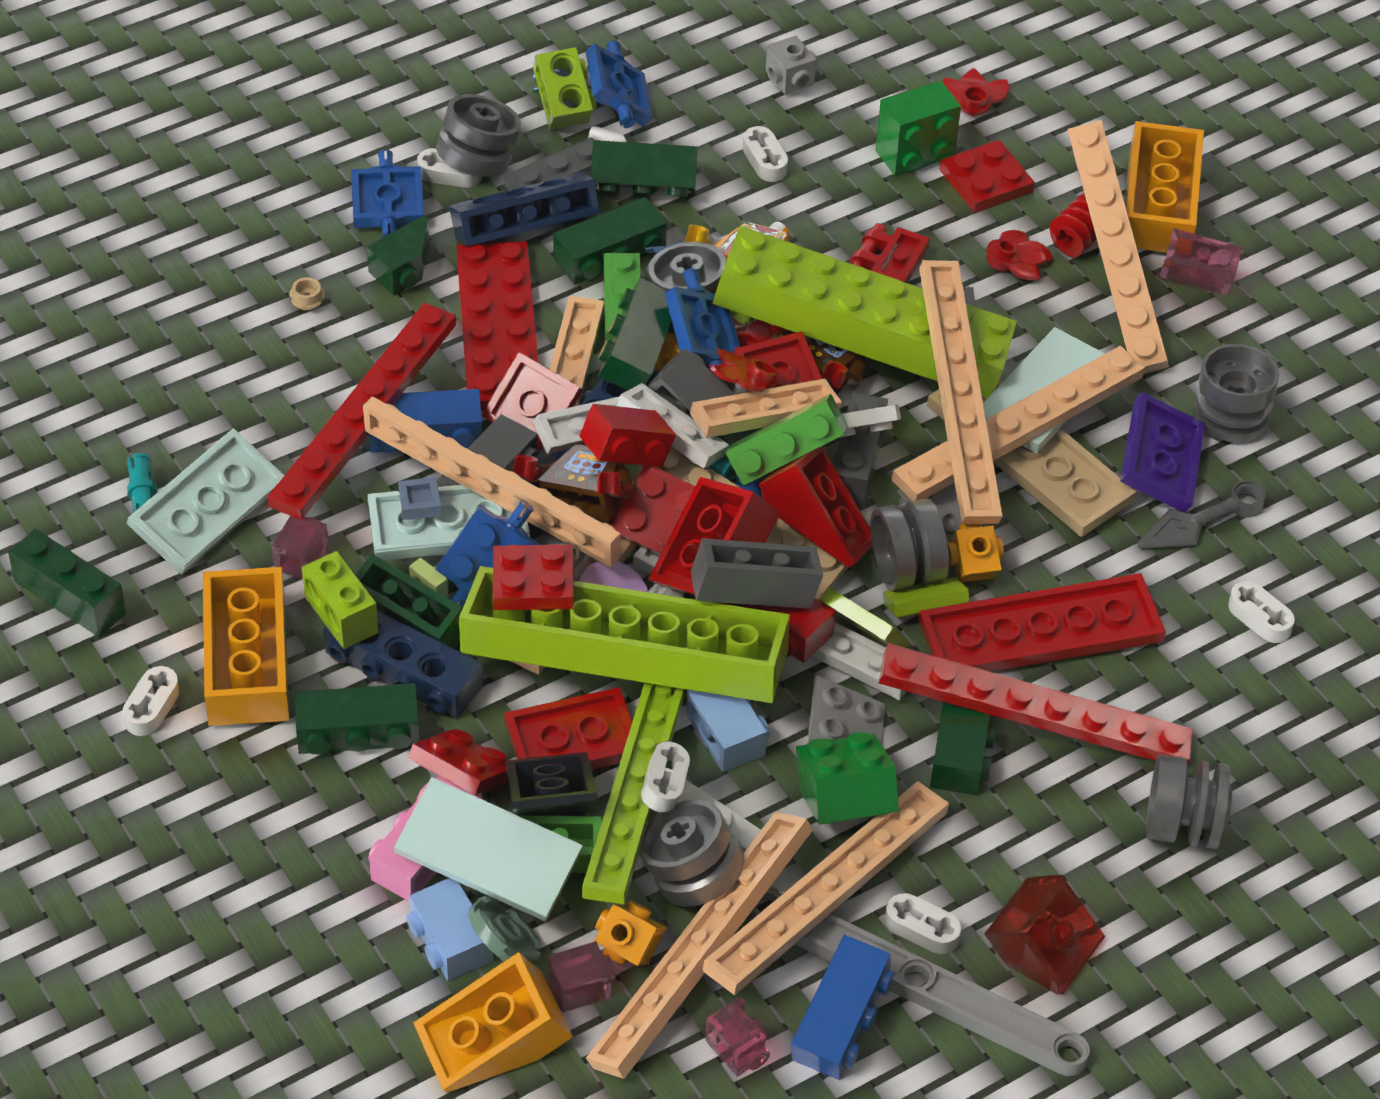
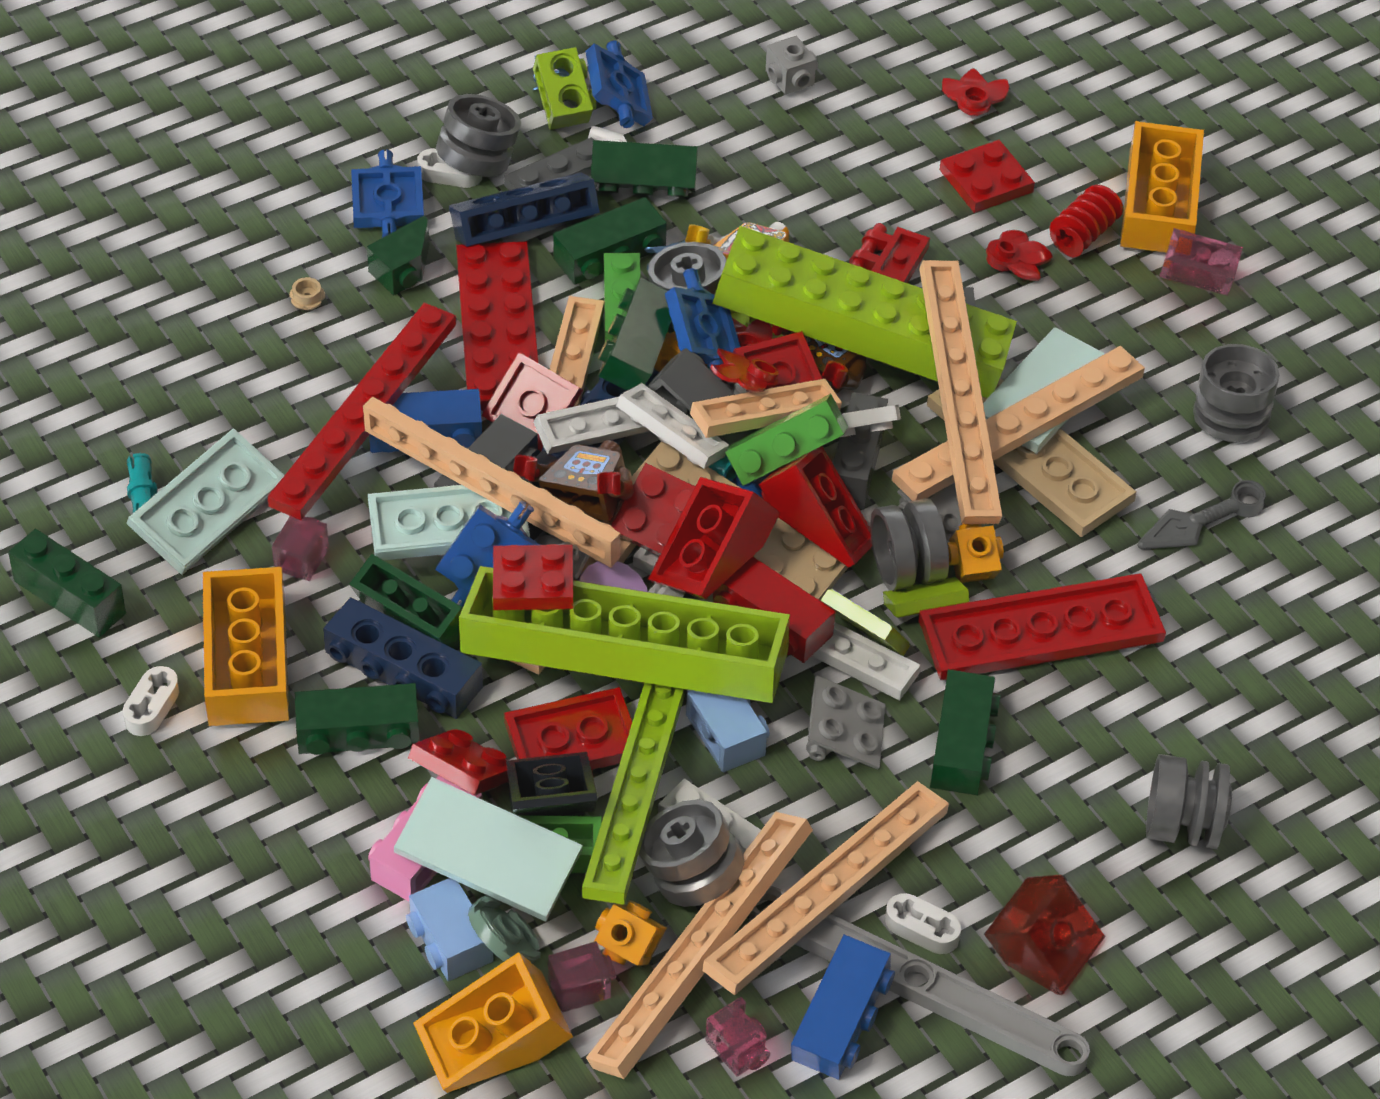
(340, 599): lime brick -> none
(419, 498): sand blue plate -> none
(429, 576): yellowish green plate -> none
(627, 435): red brick -> none
(659, 774): white beam -> none
(756, 573): dark grey brick -> none
(771, 152): white beam -> none
(847, 778): green brick -> none
(917, 127): green brick -> none
(1033, 704): plate -> none
(1117, 246): light nougat plate -> none
(1162, 452): dark purple plate -> none
(1261, 612): white beam -> none

